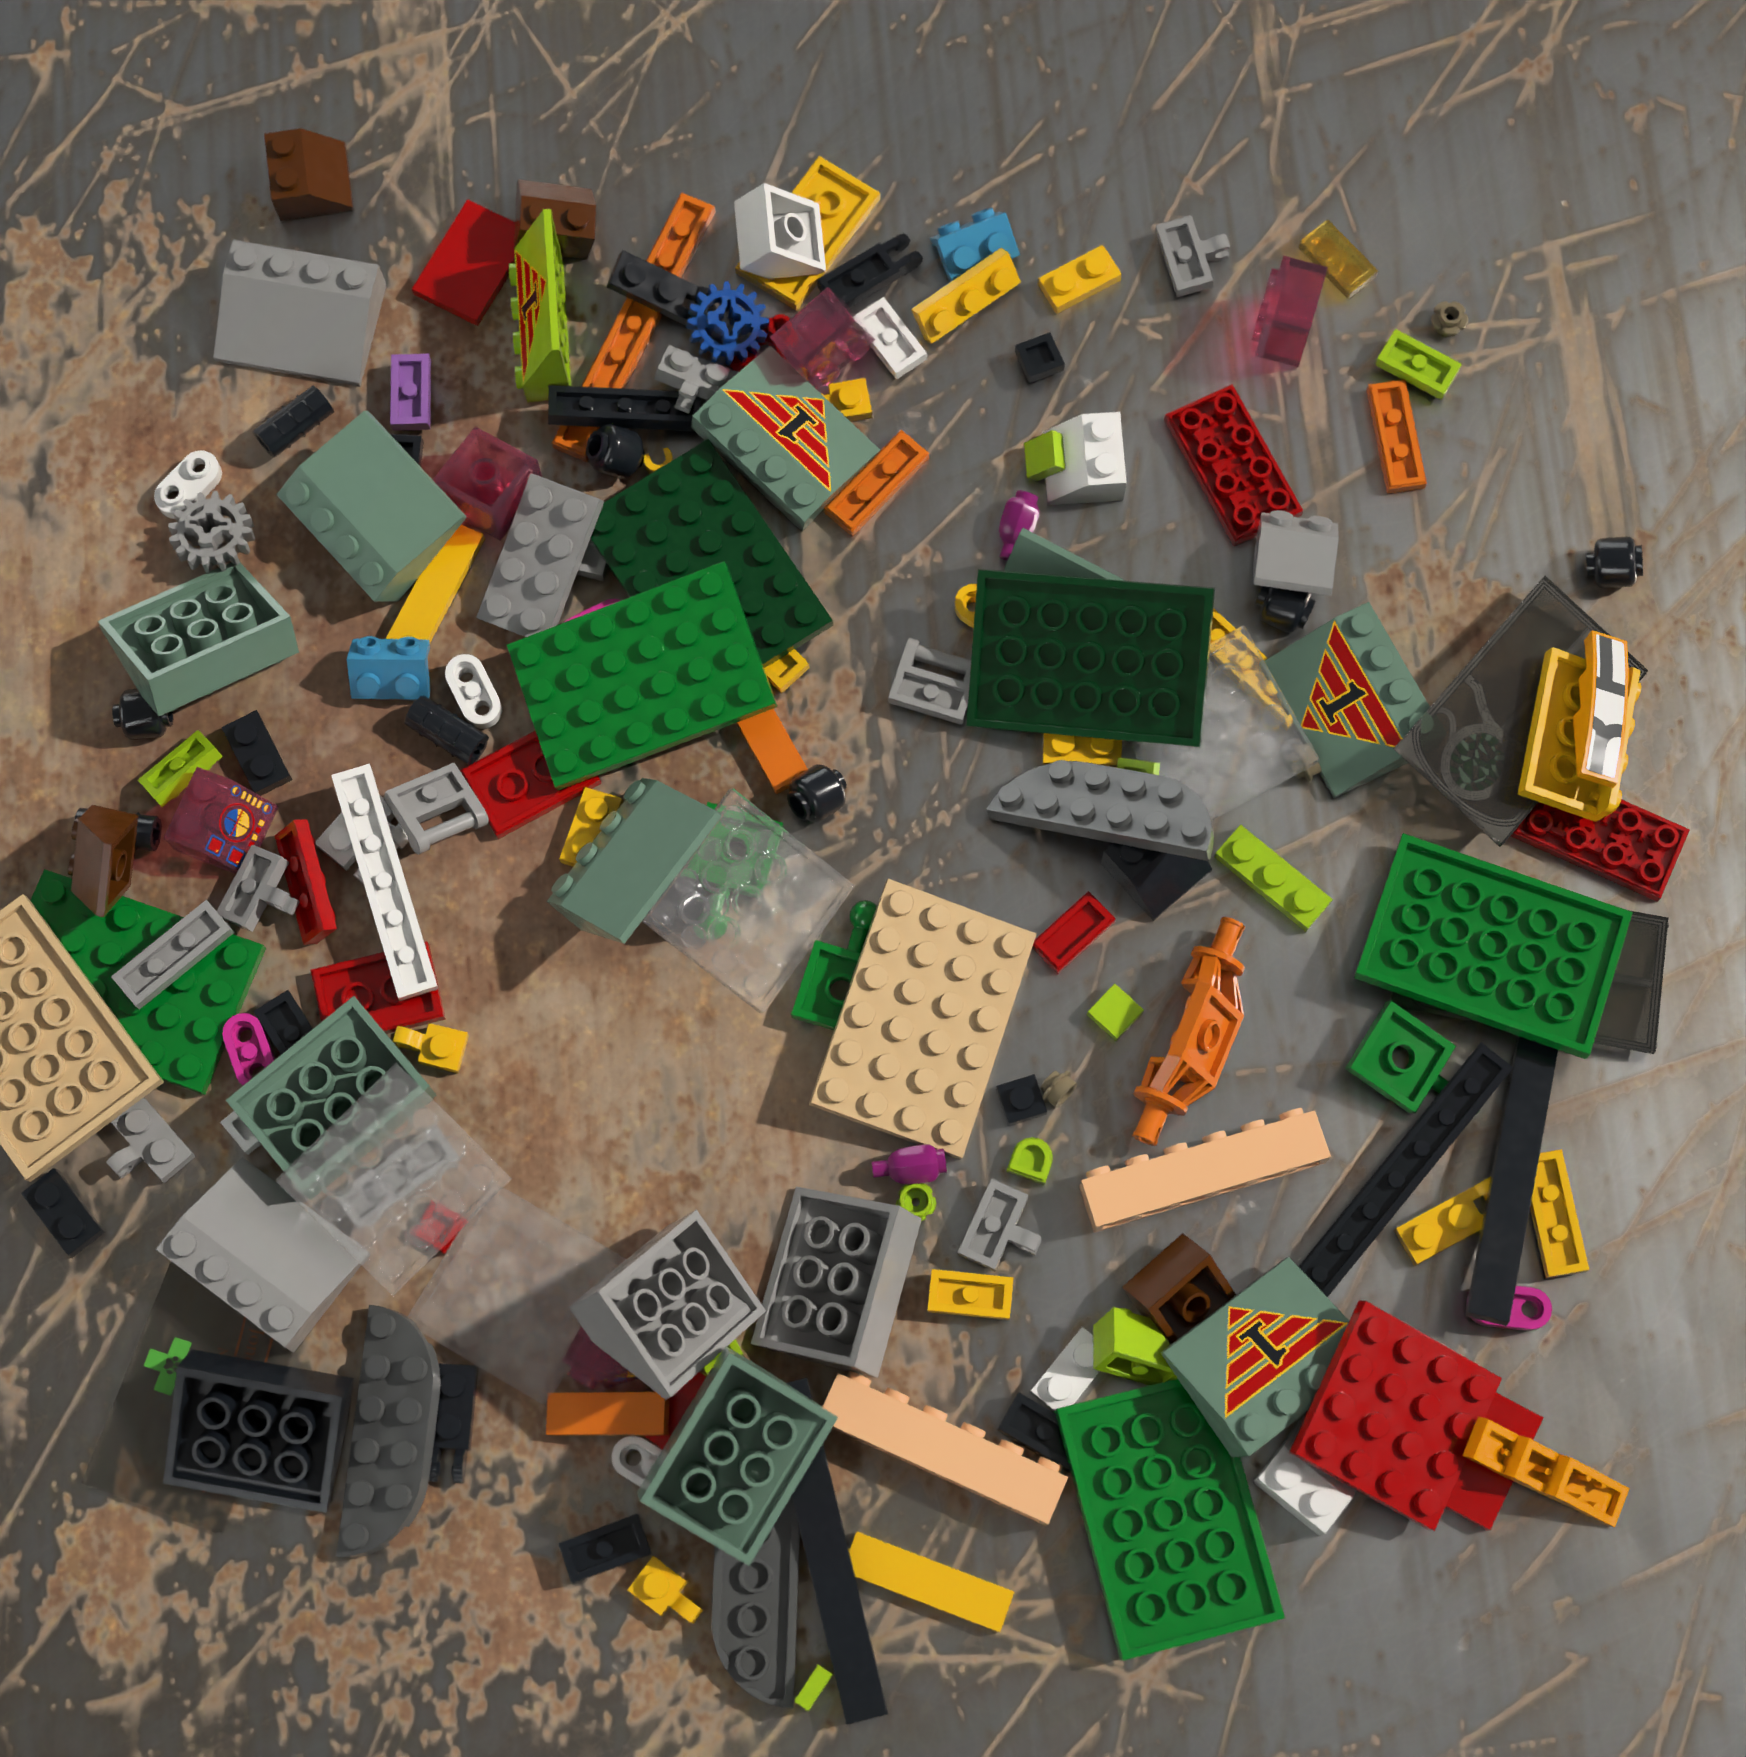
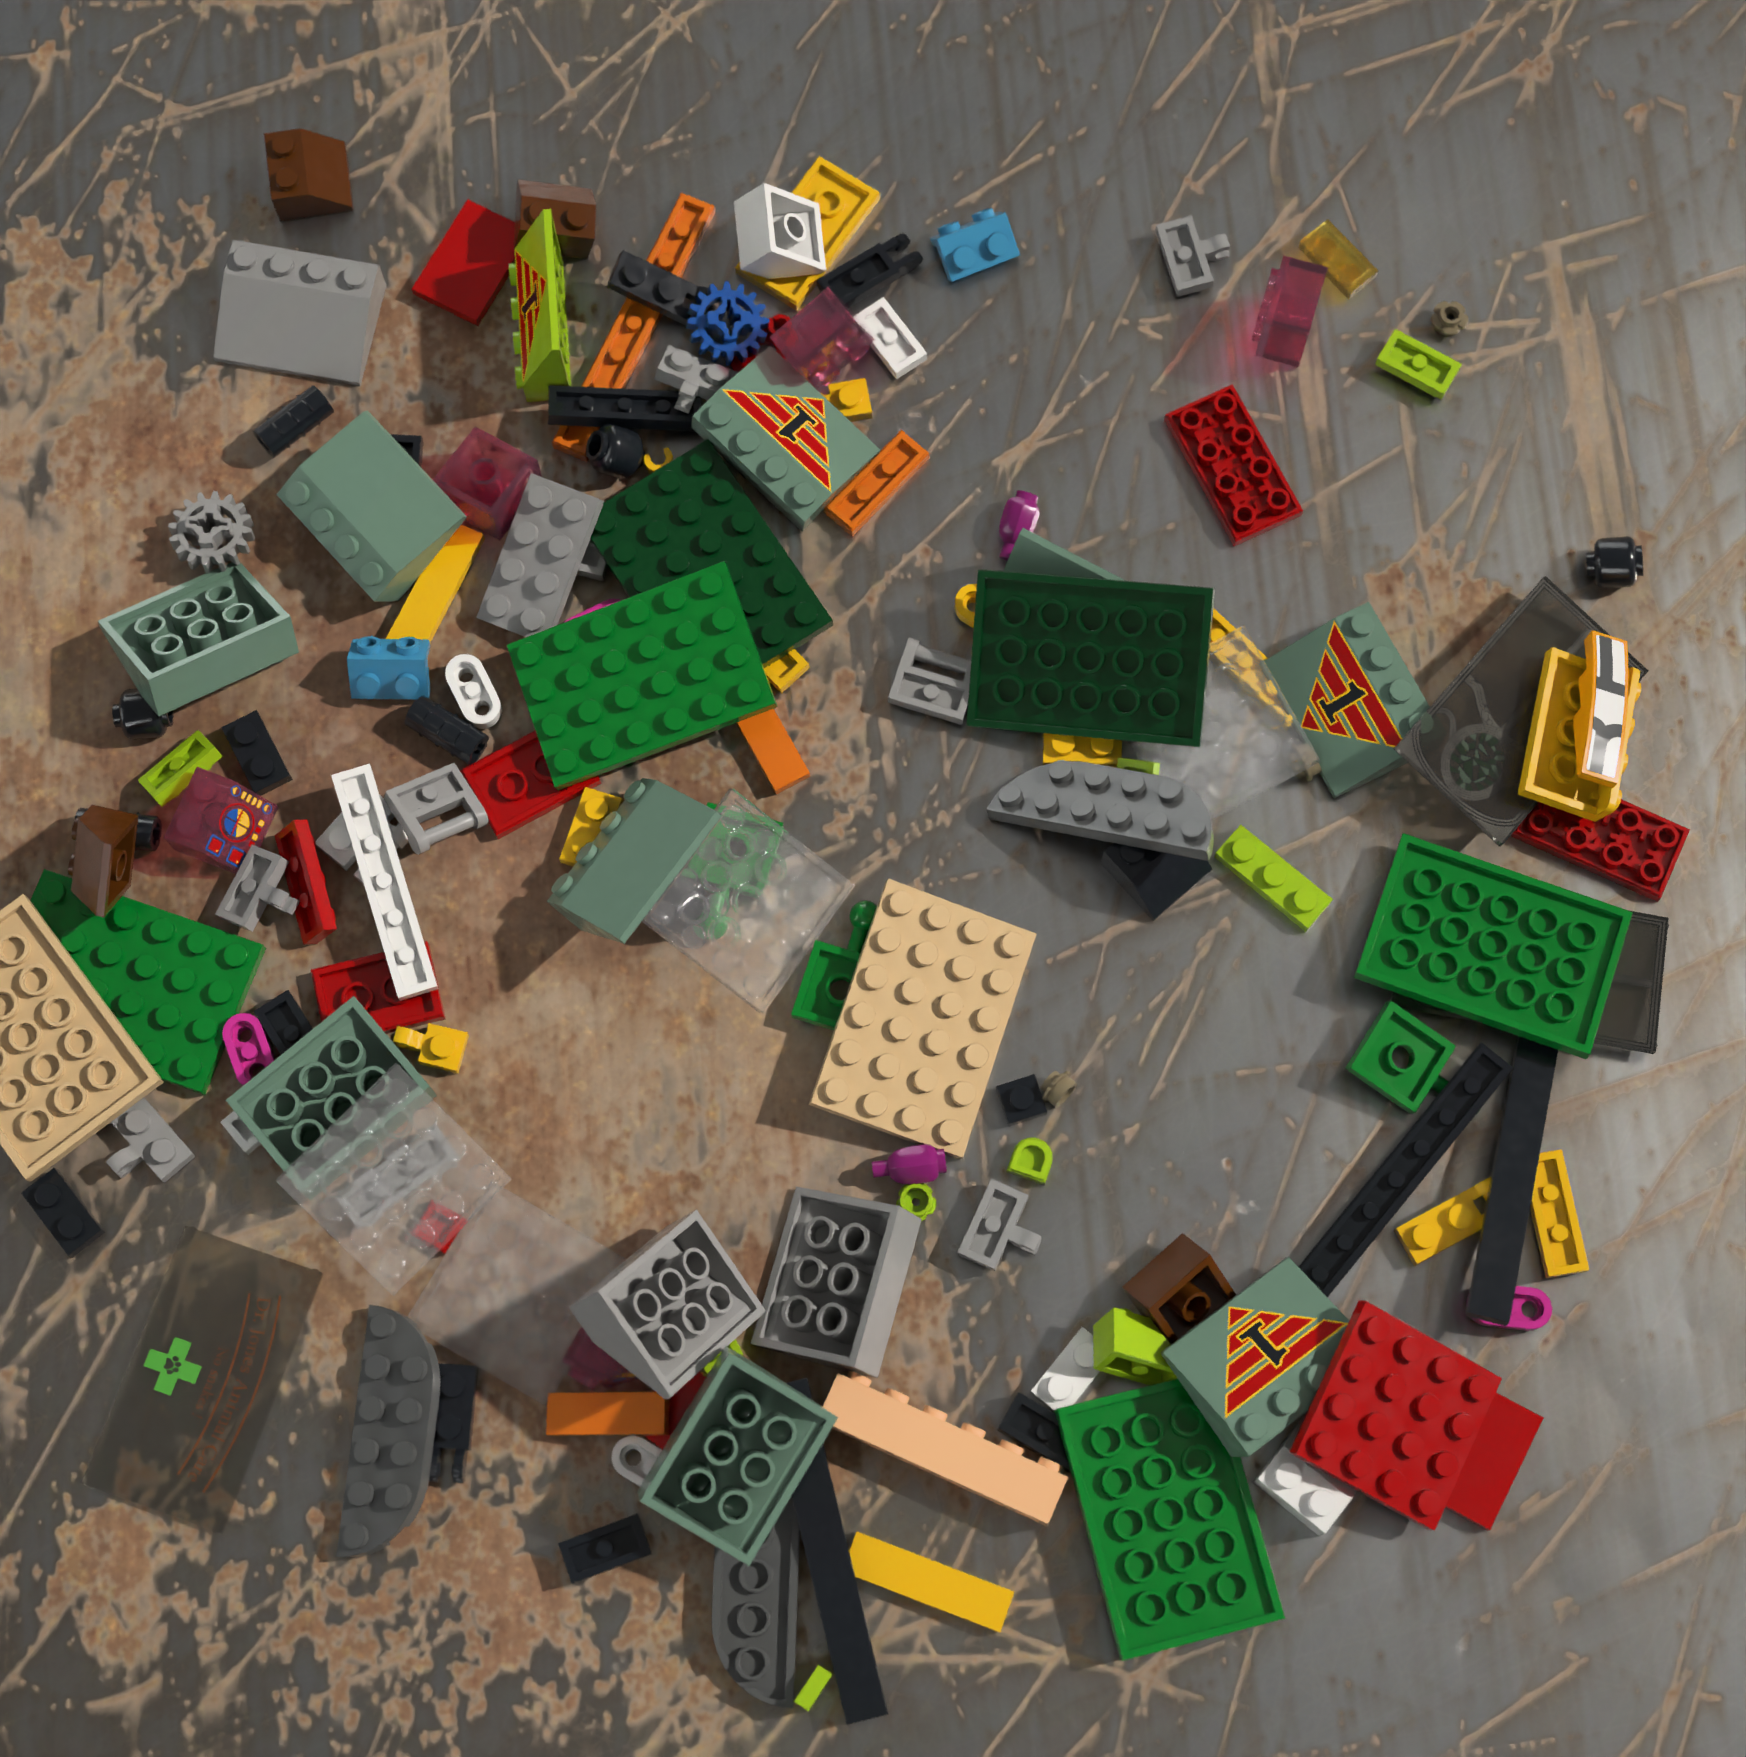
(172, 954): light grey plate -> none
(188, 482): white plate -> none
(257, 1430): black slope -> none
(261, 1254): light grey slope -> none
(410, 392): medium lavender plate -> none
(661, 1588): yellow plate -> none
(817, 793): black head -> none
(966, 295): yellow plate -> none
(970, 1294): yellow plate -> none
(1039, 357): black plate -> none
(1044, 455): lime tile -> none
(1073, 932): red tile -> none
(1079, 279): yellow plate -> none
(1092, 461): white slope -> none
(1115, 1012): lime tile -> none
(1203, 1037): orange plate -> none
(1203, 1170): light nougat brick -> none
(1284, 608): black head -> none
(1295, 553): light grey slope -> none
(1396, 436): orange tile -> none
(1546, 1471): light orange slope -> none

